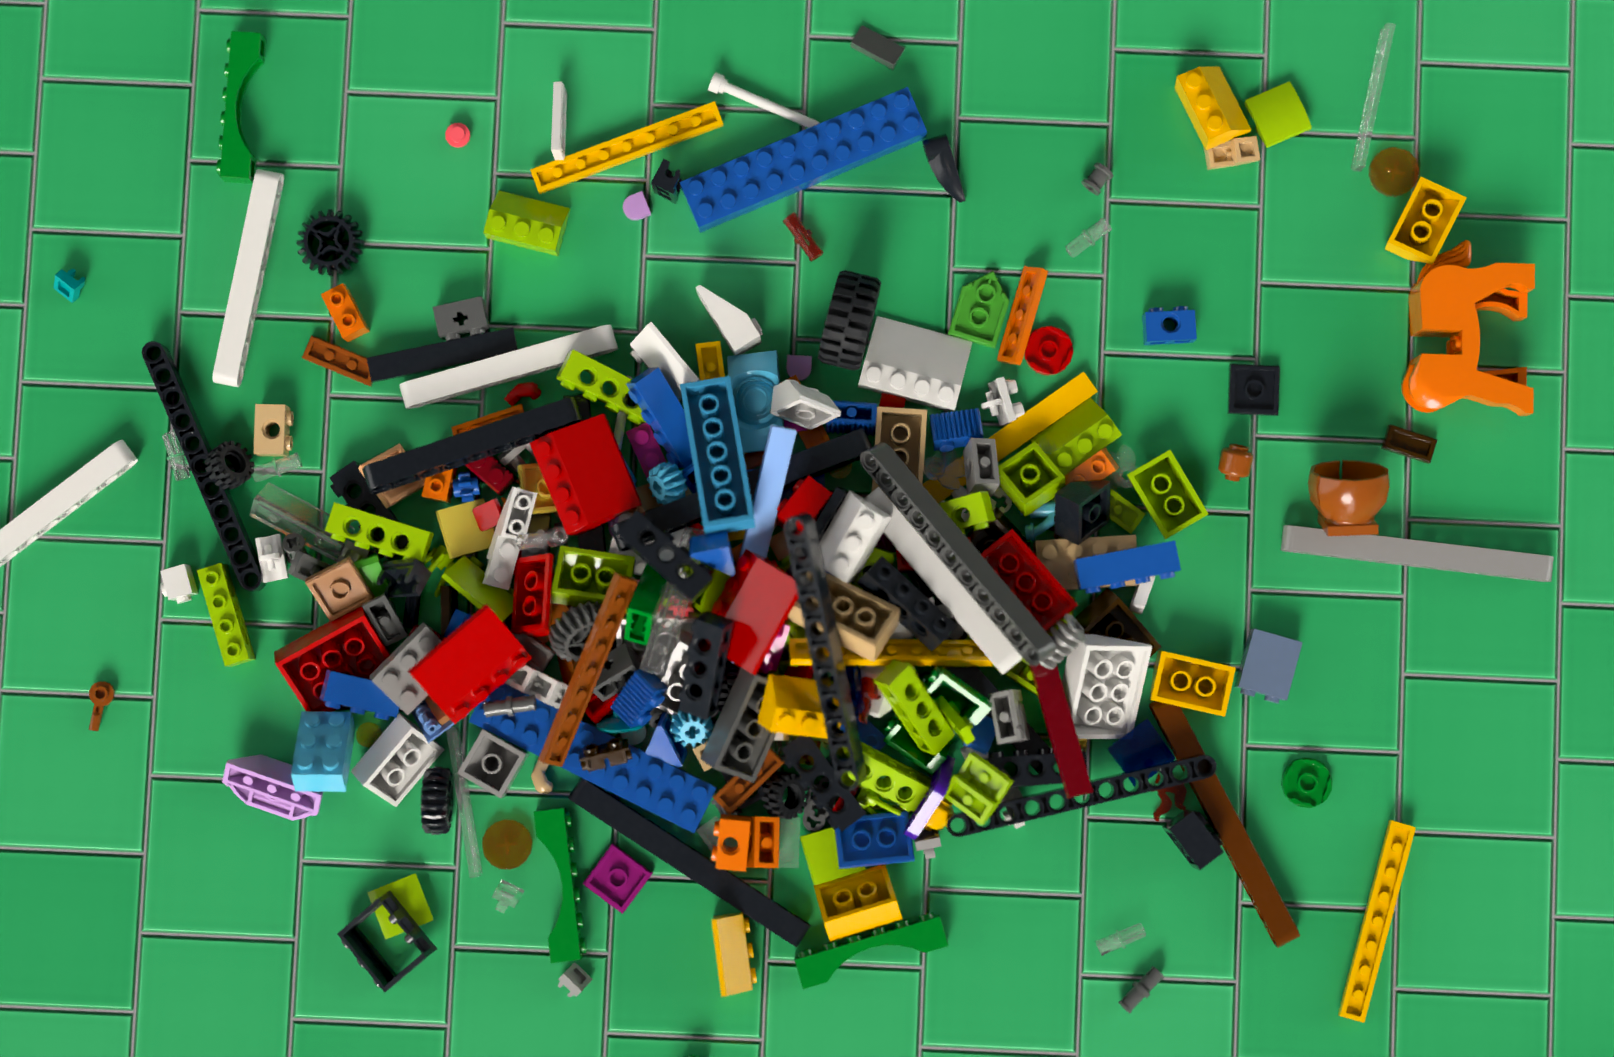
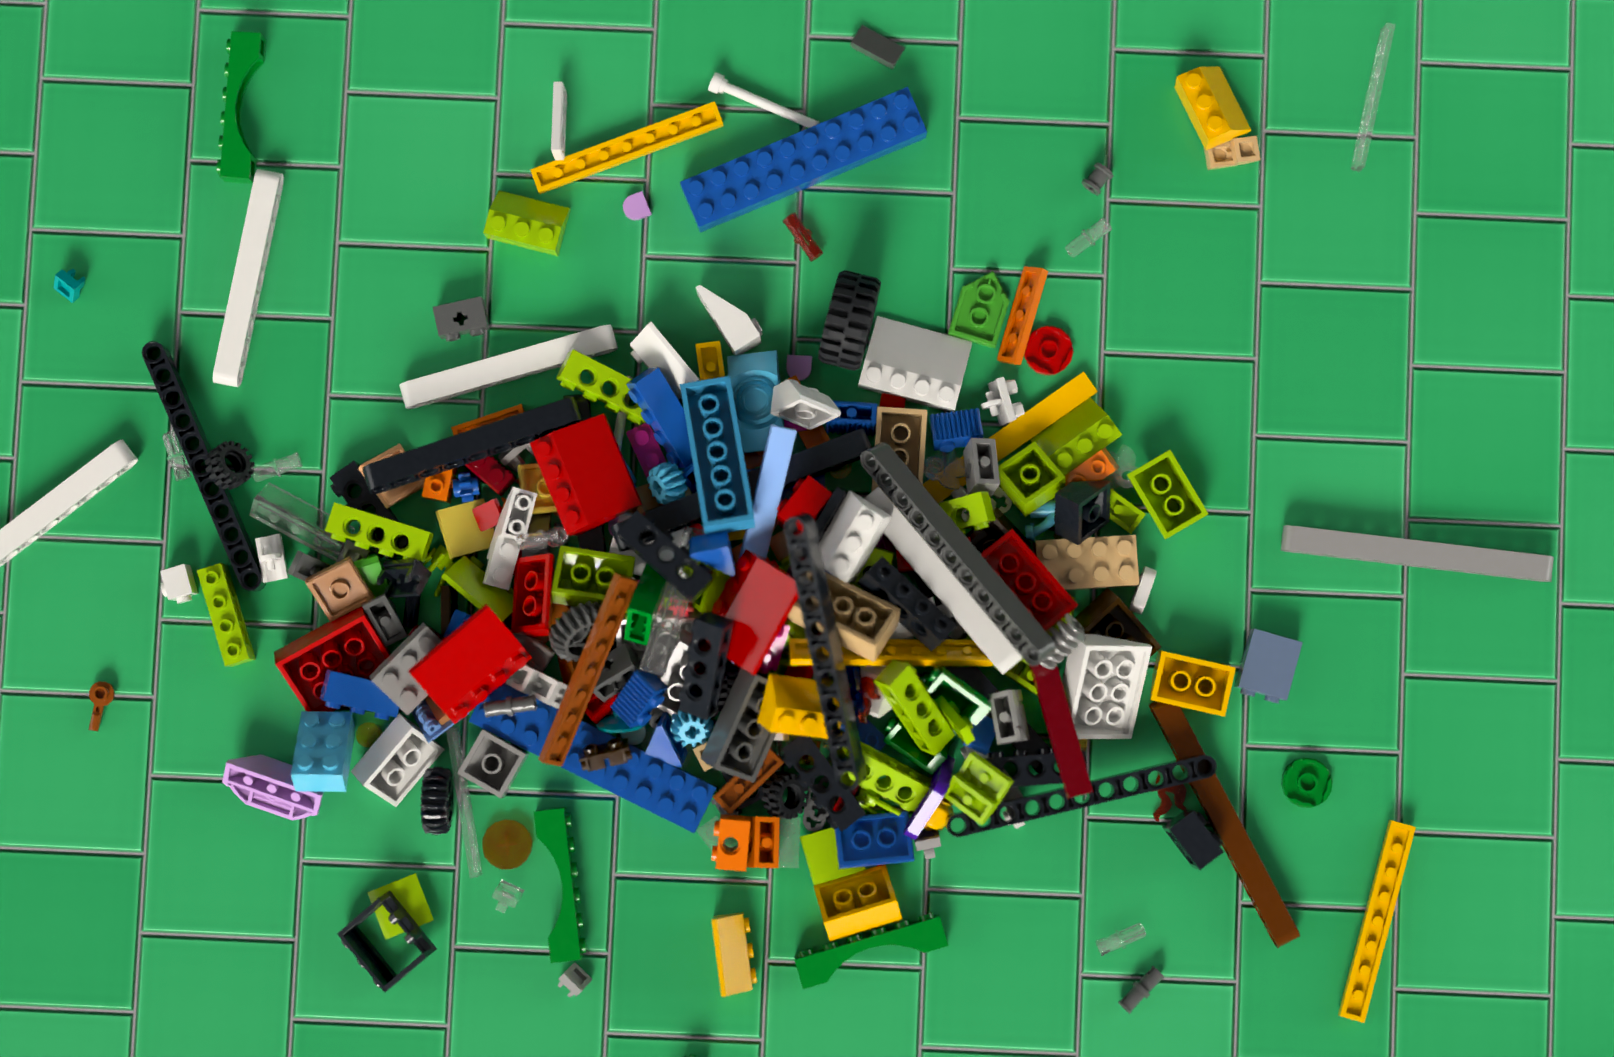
(265, 417): tan brick -> none
(293, 543): dark grey bush -> none
(335, 235): black gear -> none
(338, 360): dark orange tile -> none
(345, 312): orange brick -> none
(441, 355): black tile -> none
(457, 135): coral plate -> none
(523, 390): red arm -> none
(539, 778): tan arm -> none
(617, 878): magenta tile -> none
(665, 184): black hinge -> none
(689, 861): black beam -> none
(943, 165): black piece -> none
(1127, 565): blue brick -> none
(1140, 749): clear blue slope -> none
(1156, 334): blue brick -> none
(1235, 462): dark orange head -> none
(1253, 390): black tile -> none
(1278, 114): lime slope -> none
(1348, 503): dark orange plate -> none
(1393, 172): clear orange tile -> none
(1409, 444): dark brown tile -> none
(1425, 222): yellow slope -> none
(1446, 305): orange animal -> none

